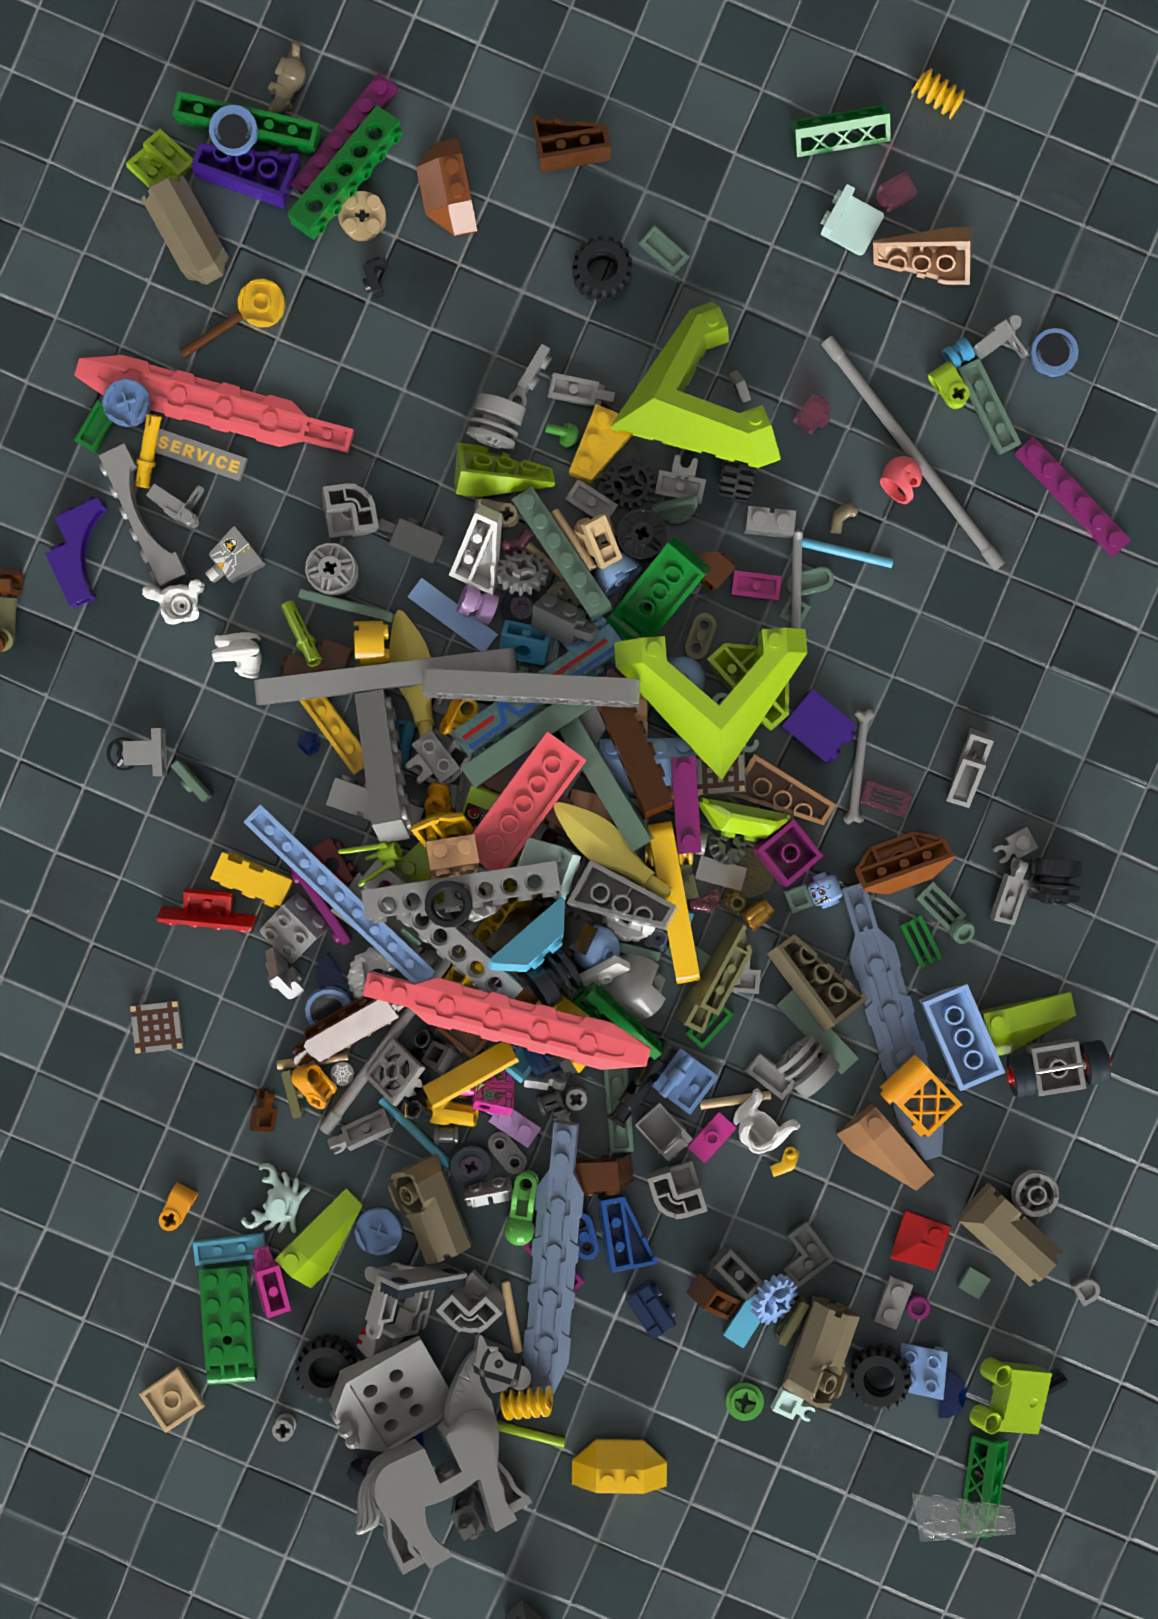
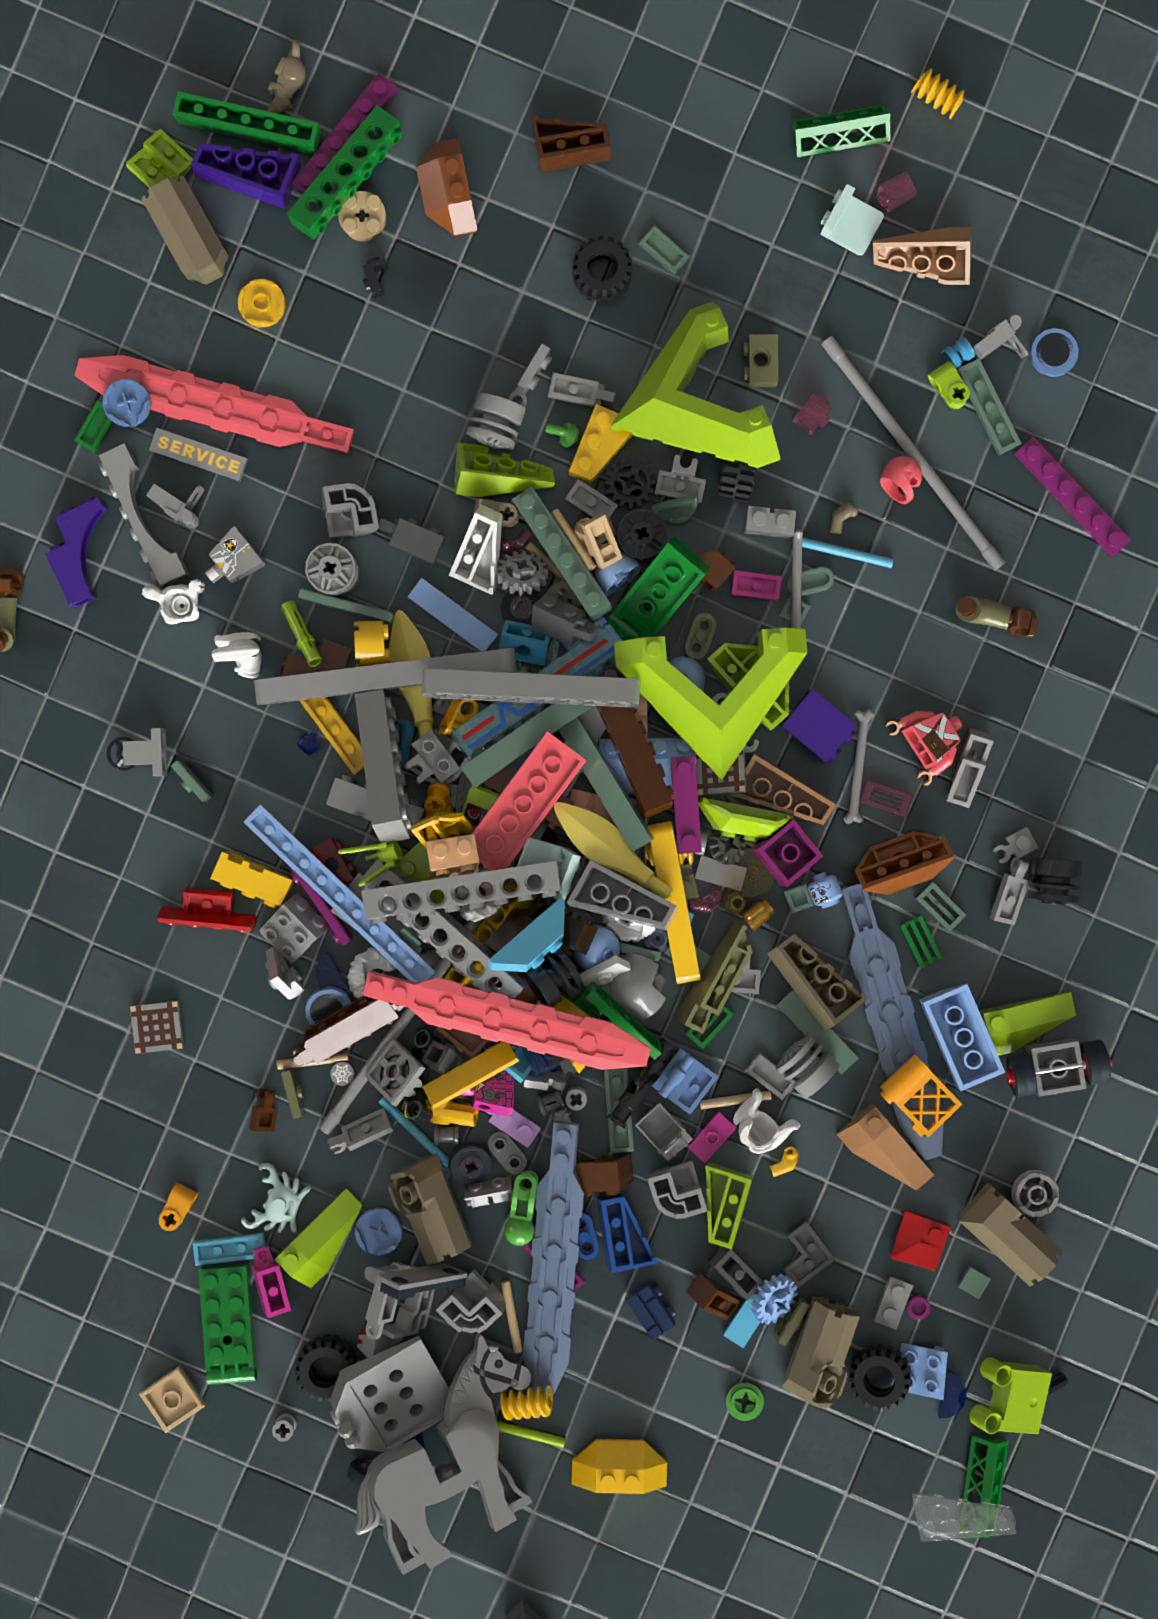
(148, 448): yellow pin -> none
(211, 334): reddish brown piece -> none
(233, 130): tile -> none
(313, 1085): light orange piece -> none
(448, 885): black tyre -> none
(469, 1514): dark grey hinge -> none
(477, 604): lavender wheel -> none
(726, 1201): none -> lime wedge
(740, 384): light grey tile -> none
(767, 347): none -> olive brick
(790, 1405): light aqua plate -> none
(931, 738): none -> coral torso
(962, 931): sand green tile -> none
(991, 613): none -> piece
(1086, 1290): light grey tile -> none

